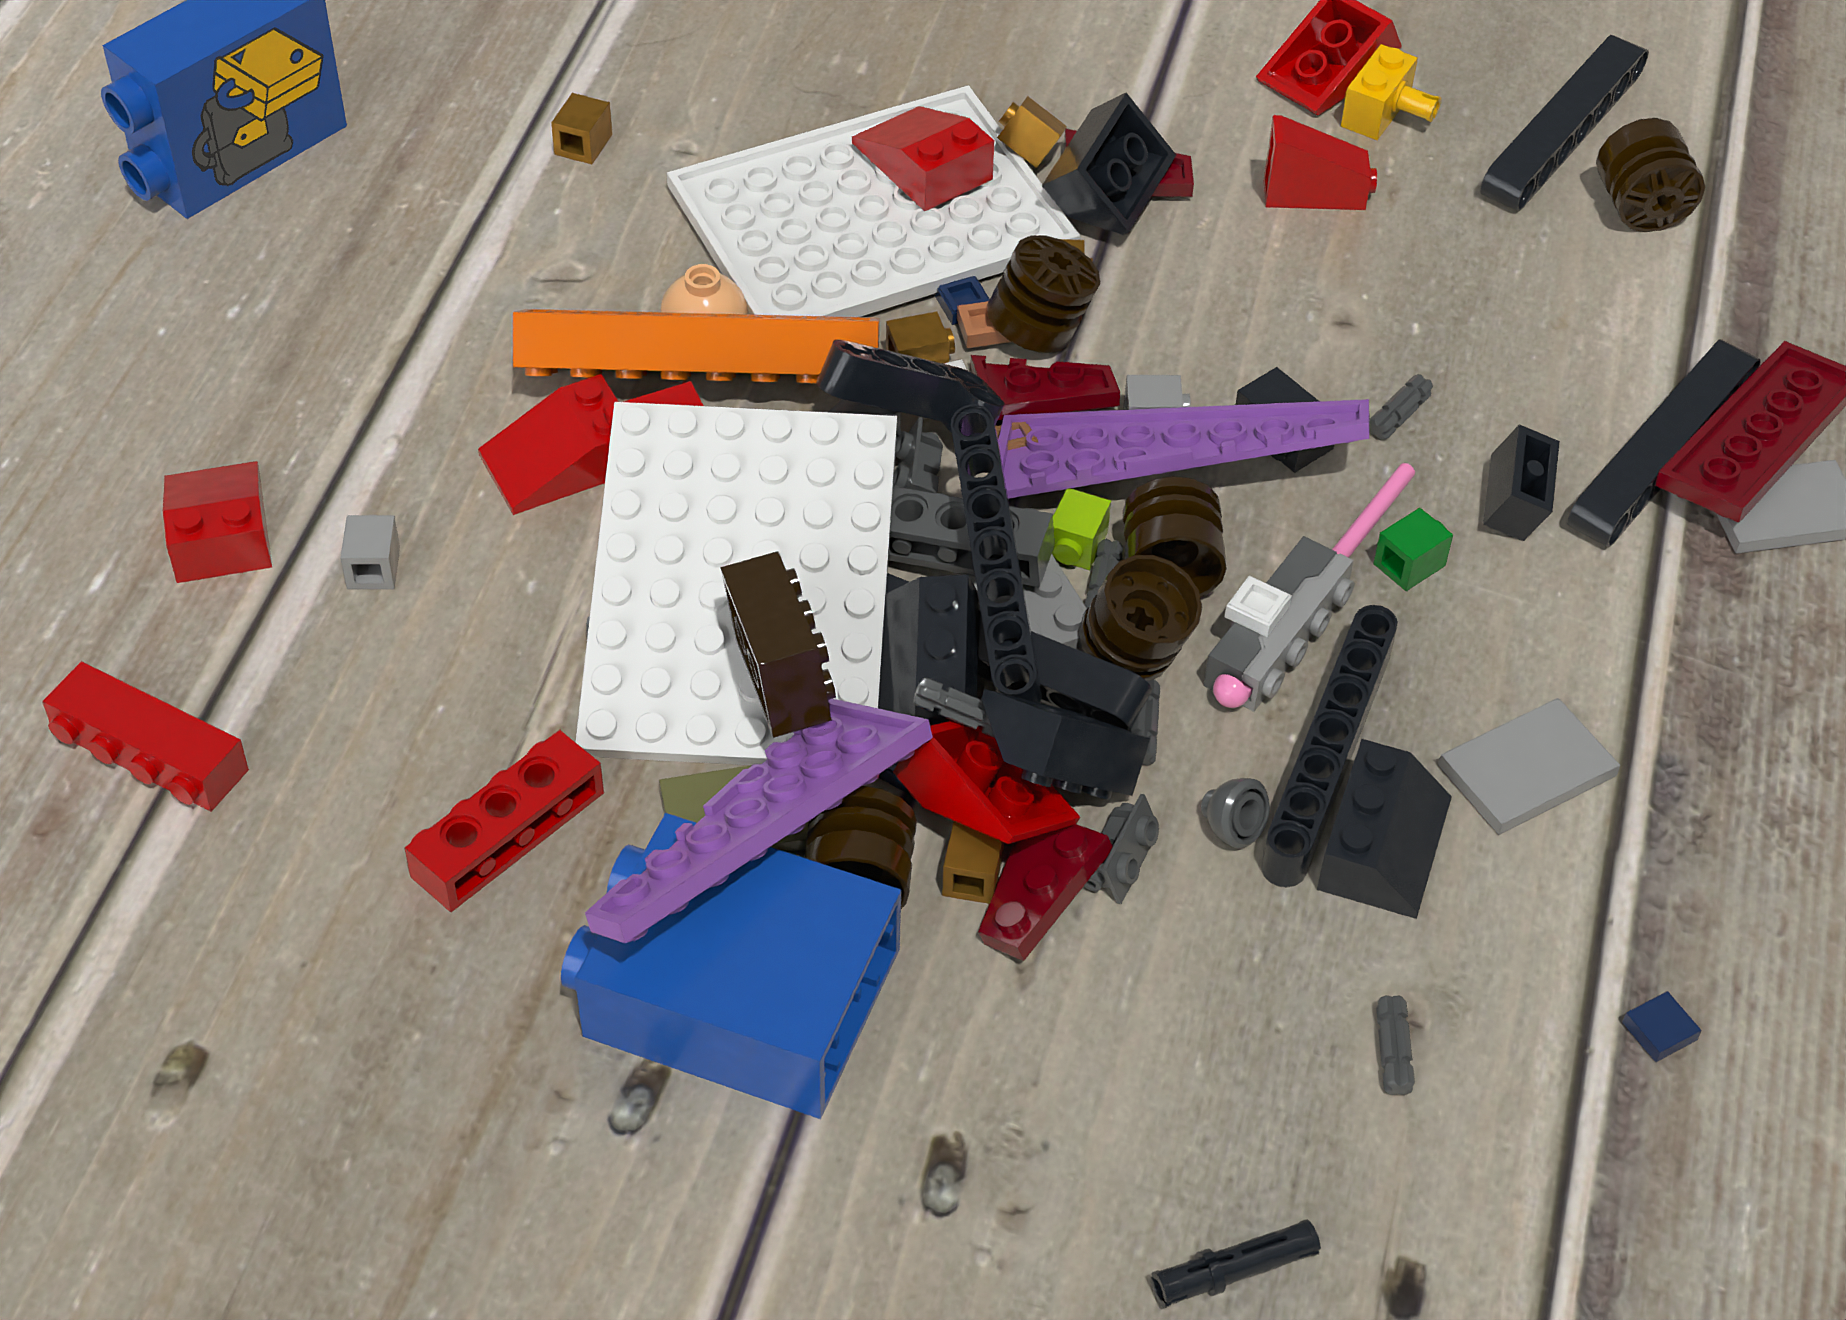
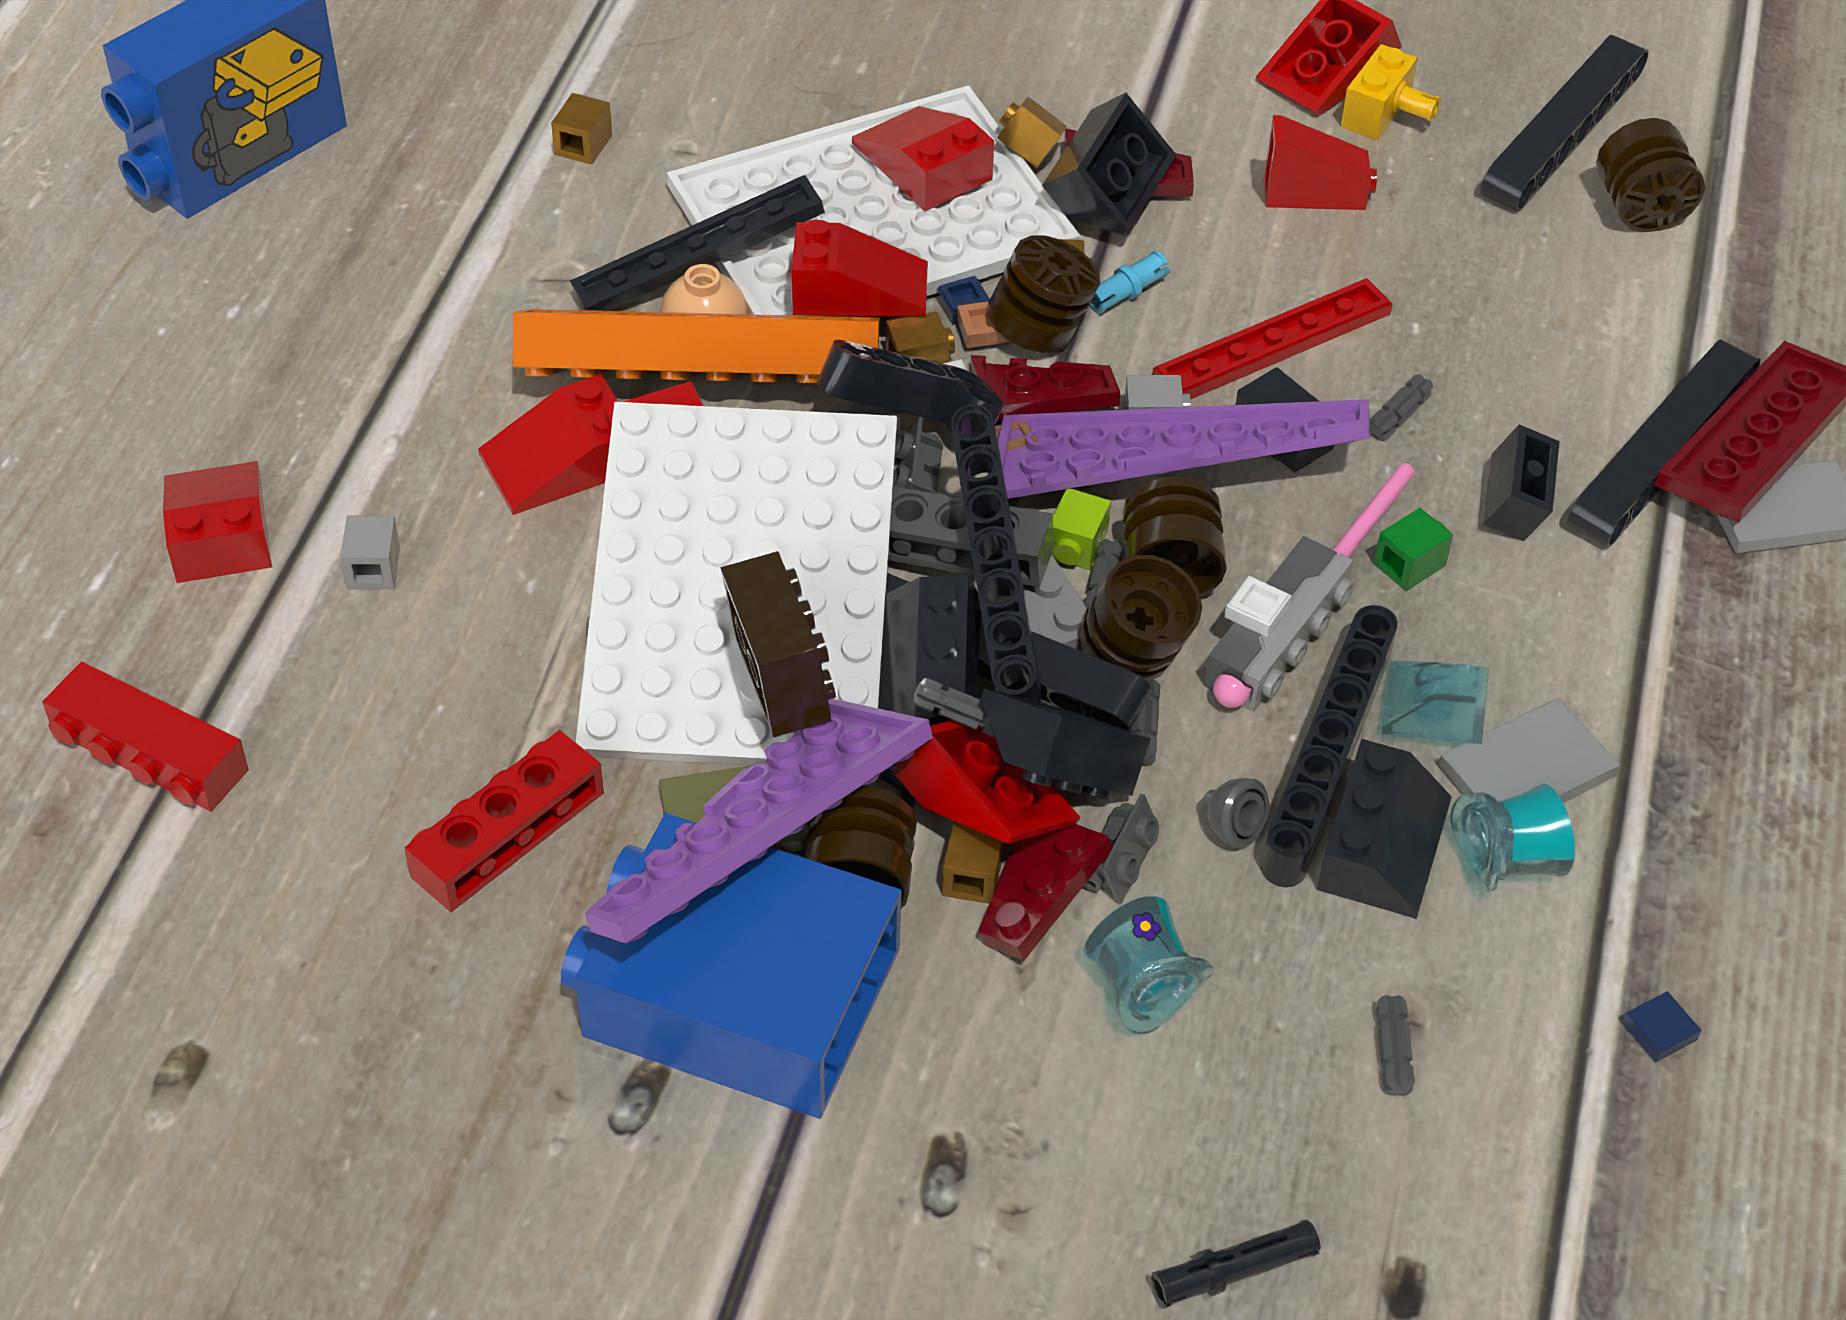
(698, 244): none -> black plate
(854, 274): none -> red slope
(1129, 281): none -> medium azure pin
(1146, 963): none -> clear light blue hat
(1277, 338): none -> red tile
(1436, 701): none -> clear light blue slope
(1514, 835): none -> hat

